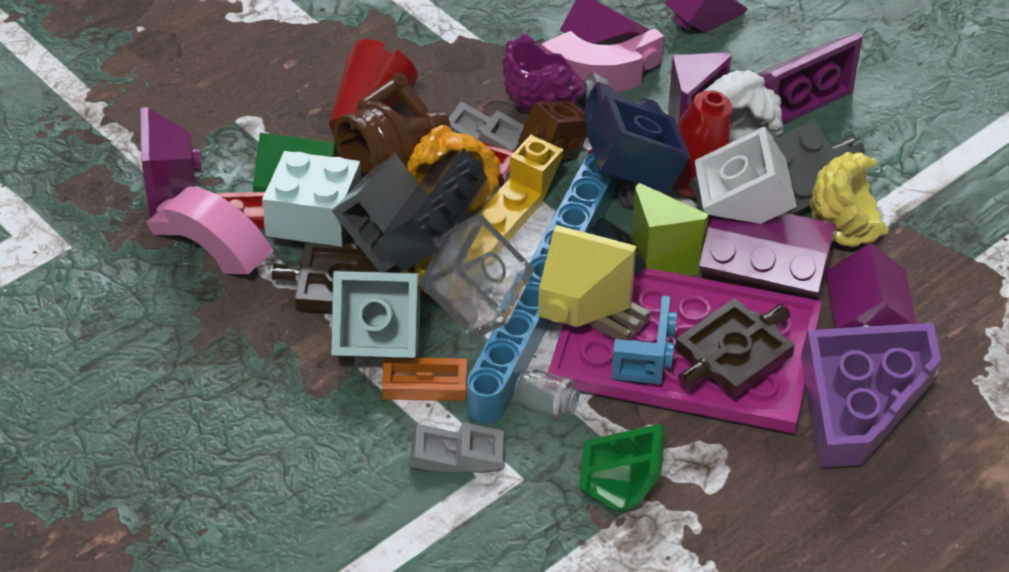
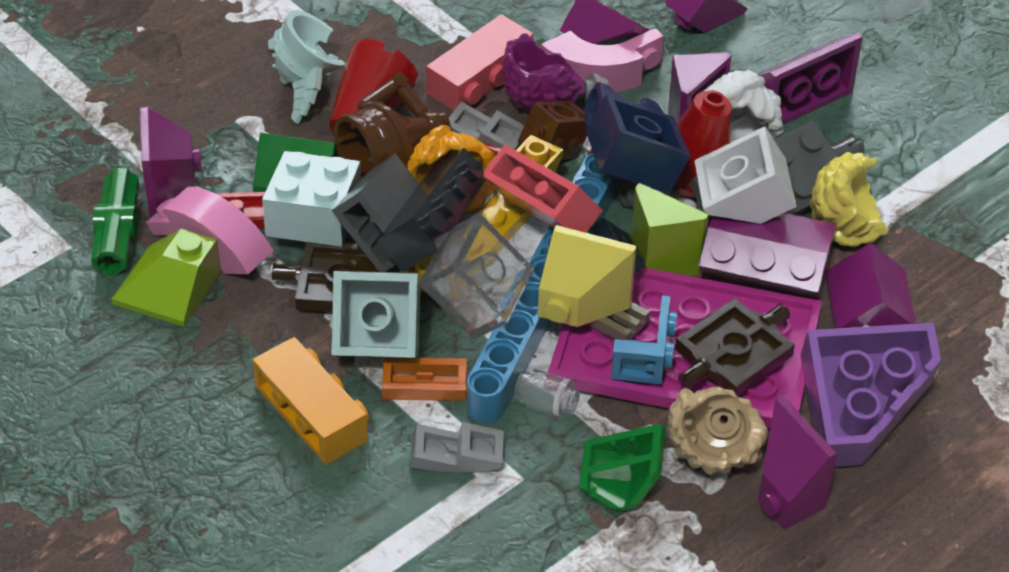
(115, 222): none -> green piece
(171, 277): none -> lime slope
(302, 59): none -> light aqua helmet
(311, 400): none -> light orange brick
(472, 65): none -> brick
(541, 191): none -> coral brick
(708, 440): none -> tan hair
(795, 468): none -> magenta slope

